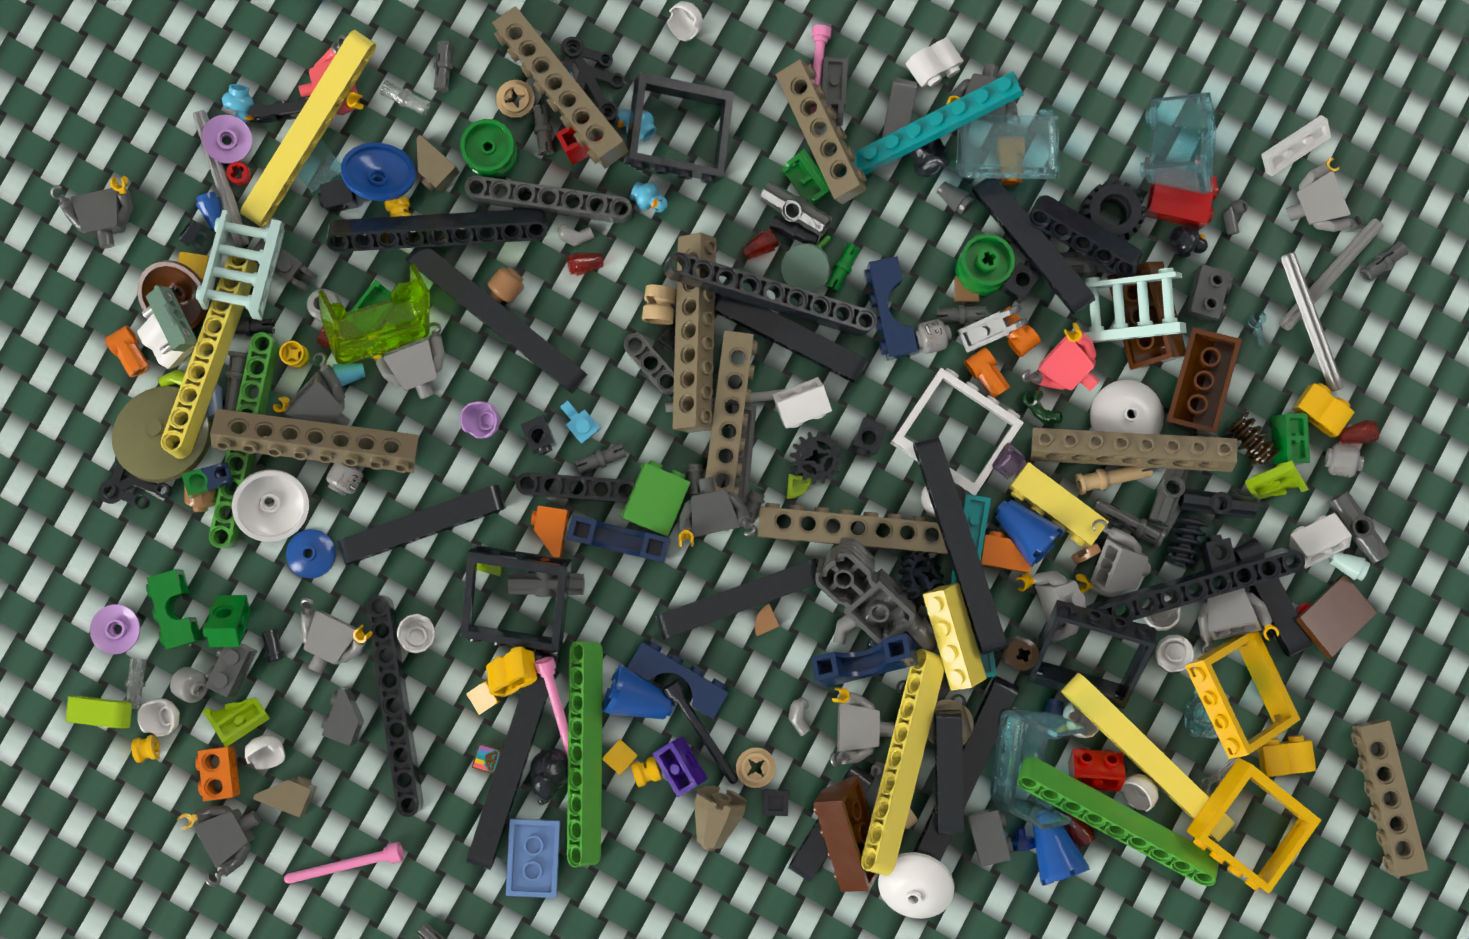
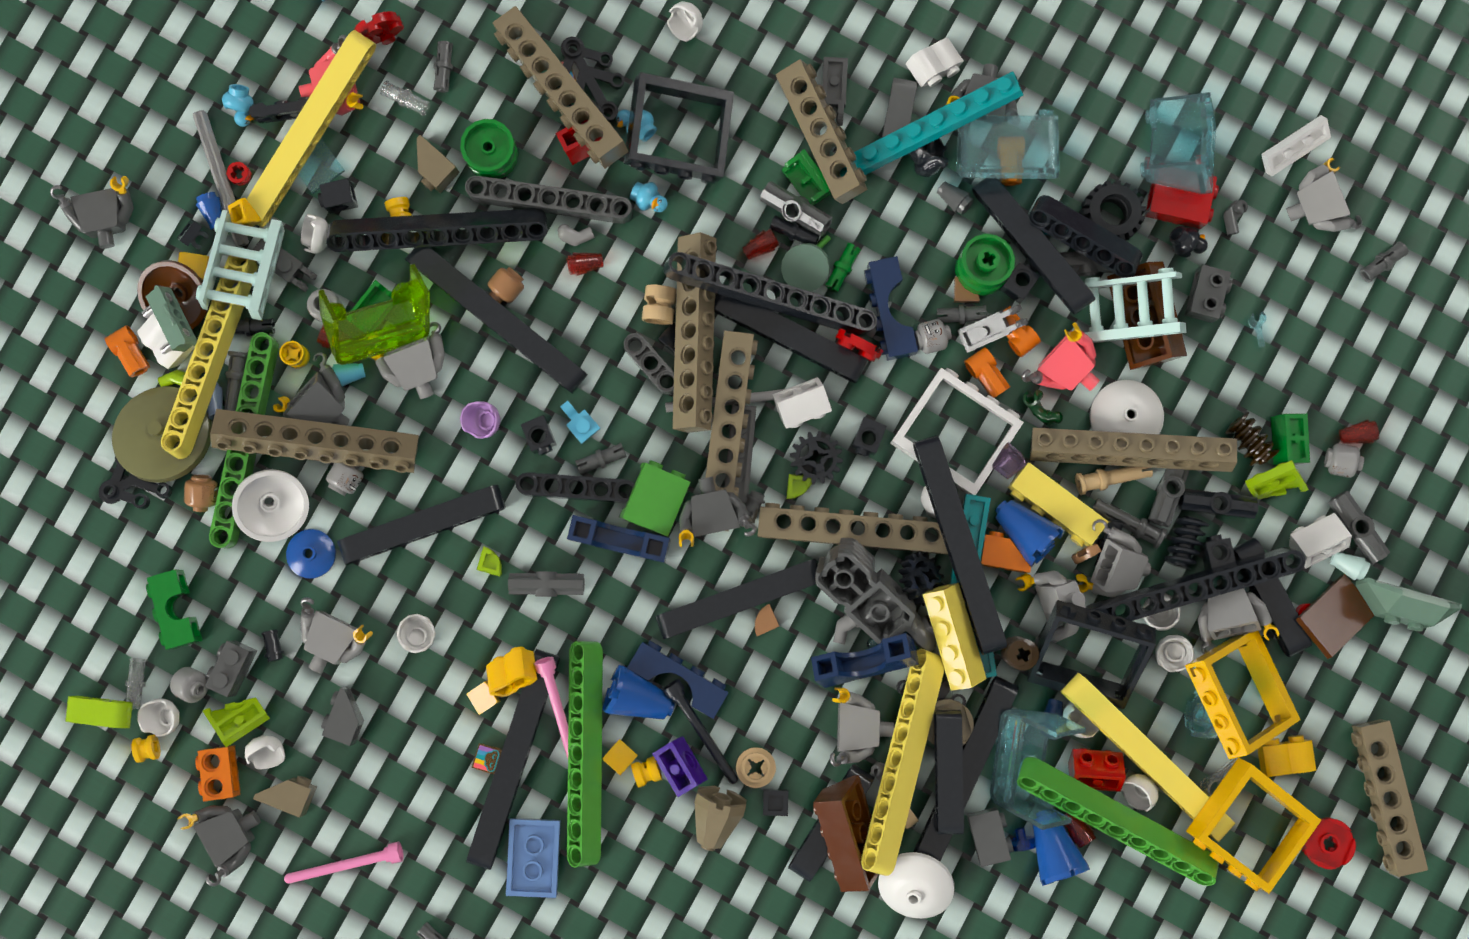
(103, 629): lavender dish -> none
(207, 479): leg -> none
(227, 621): green brick -> none
(231, 127): lavender dish -> none
(243, 213): none -> yellow slope
(314, 233): none -> white hair
(378, 171): blue dish -> none
(381, 28): none -> red plate
(391, 717): black beam -> none
(505, 94): tan gear -> none
(520, 561): black window -> none
(543, 129): dark grey pin -> none
(548, 773): black hair -> none
(551, 528): orange slope -> none
(694, 473): dark grey pin -> none
(796, 715): light grey arm -> none
(821, 35): bright pink piece -> none
(852, 341): none -> red plate
(1203, 382): reddish brown slope -> none
(1312, 321): axle -> none
(1323, 409): yellow brick -> none
(1332, 857): none -> red plate
(1334, 270): light grey axle -> none
(1405, 605): none -> sand green wedge

